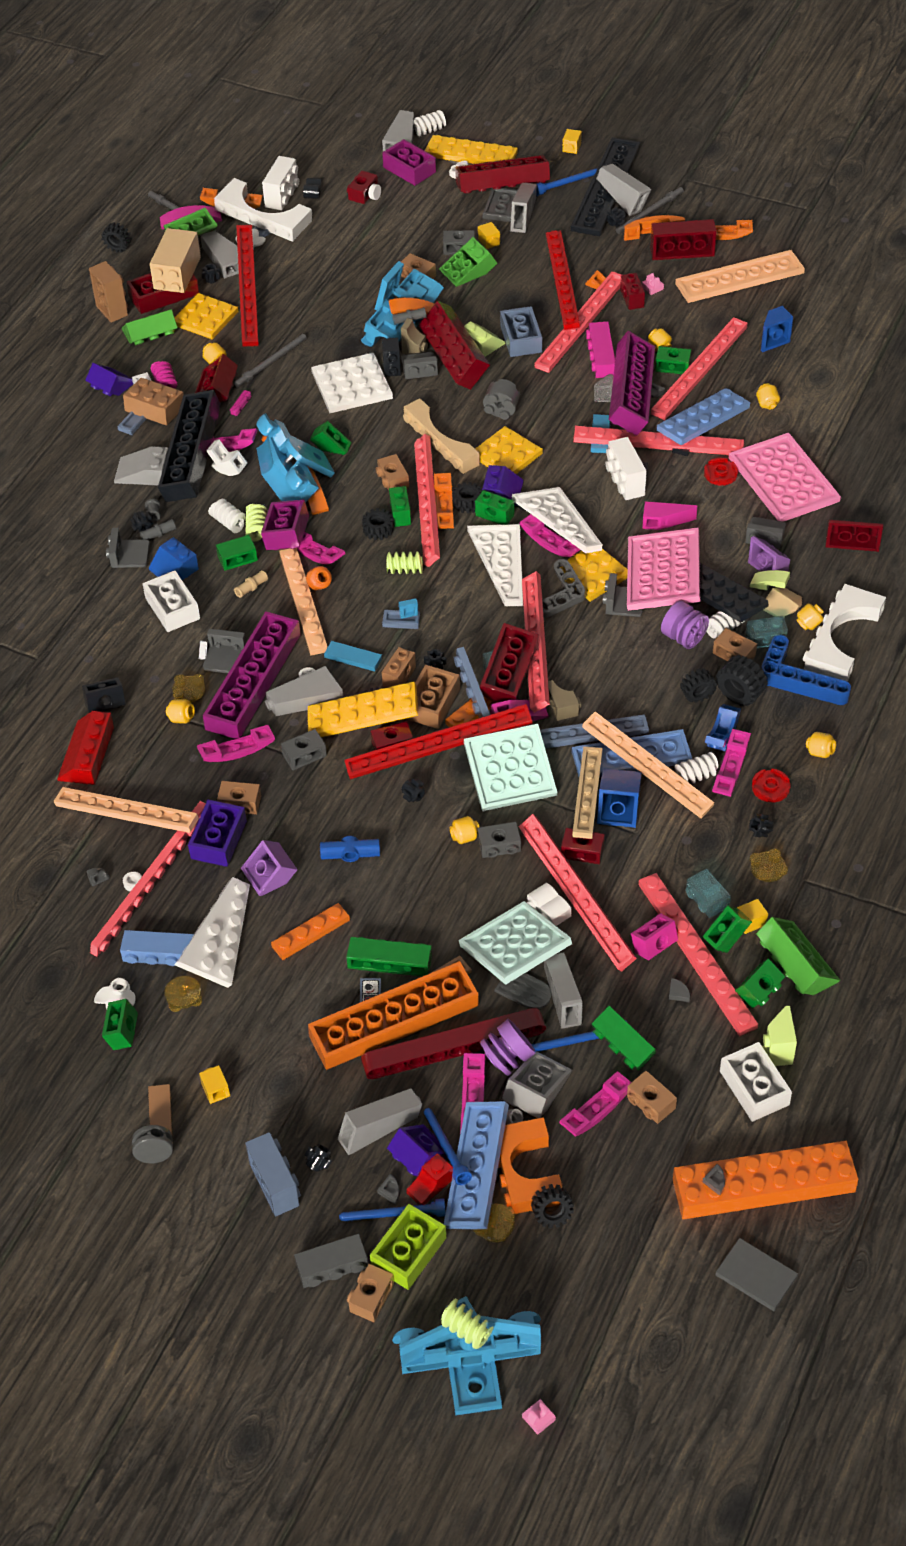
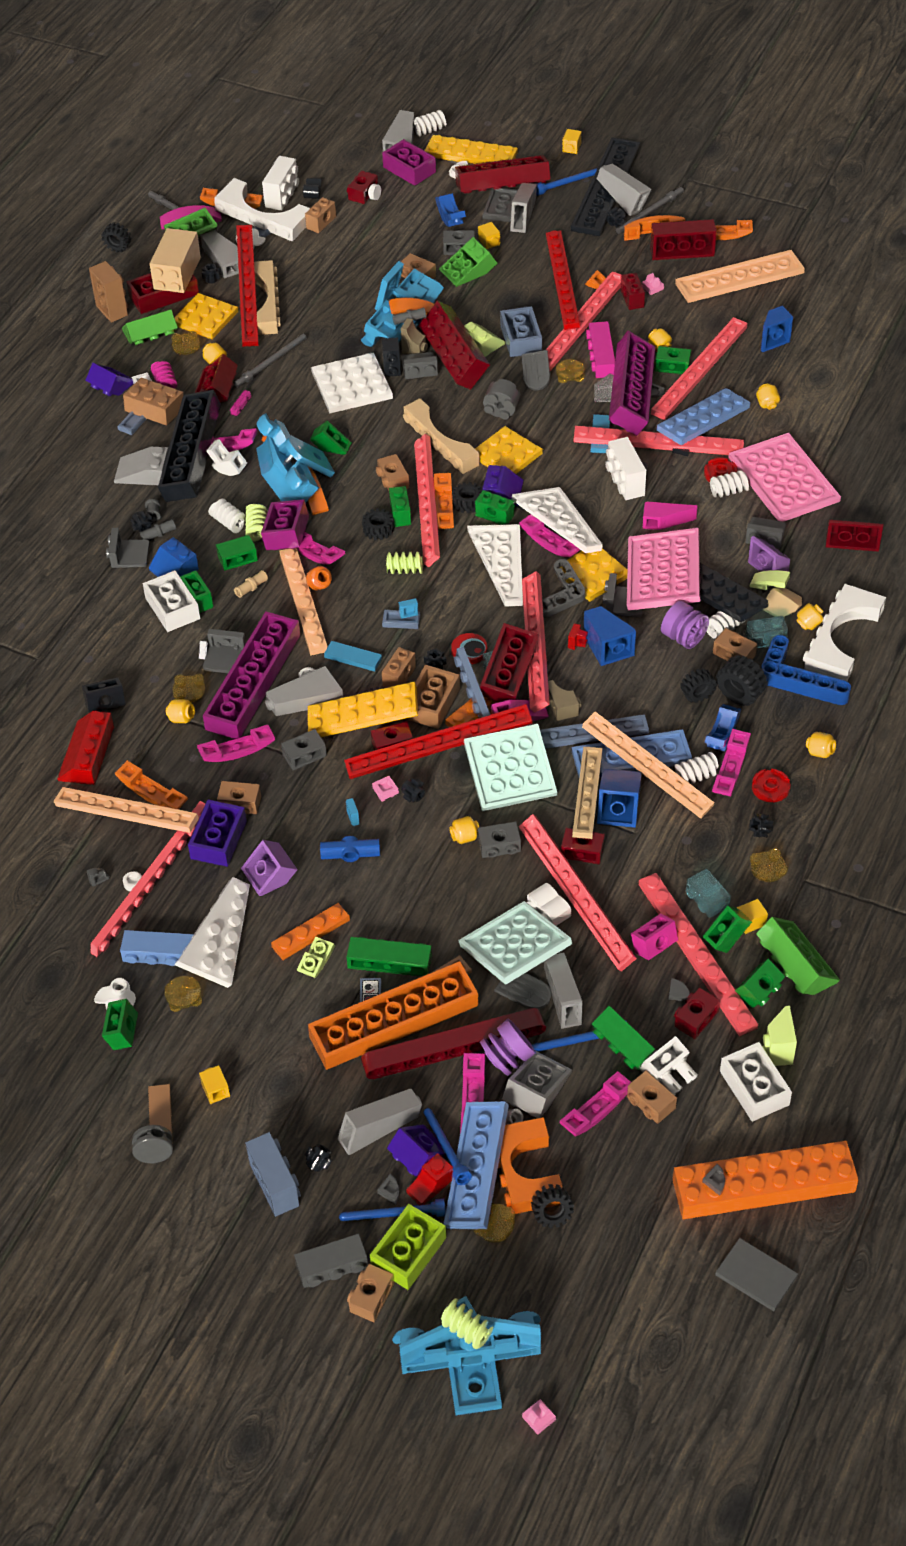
(148, 789): none -> orange slope
(185, 343): none -> clear yellow piece
(198, 590): none -> green brick
(268, 316): none -> tan arch
(316, 958): none -> yellowish green slope
(320, 215): none -> medium nougat brick
(352, 812): none -> dark azure tile
(385, 788): none -> bright pink tile
(448, 210): none -> blue arch
(473, 645): none -> tile
(536, 369): none -> dark grey window
(570, 370): none -> clear yellow piece
(577, 637): none -> red tile
(608, 636): none -> blue slope
(668, 1058): none -> white brick
(695, 1023): none -> dark red brick
(729, 482): none -> white piece

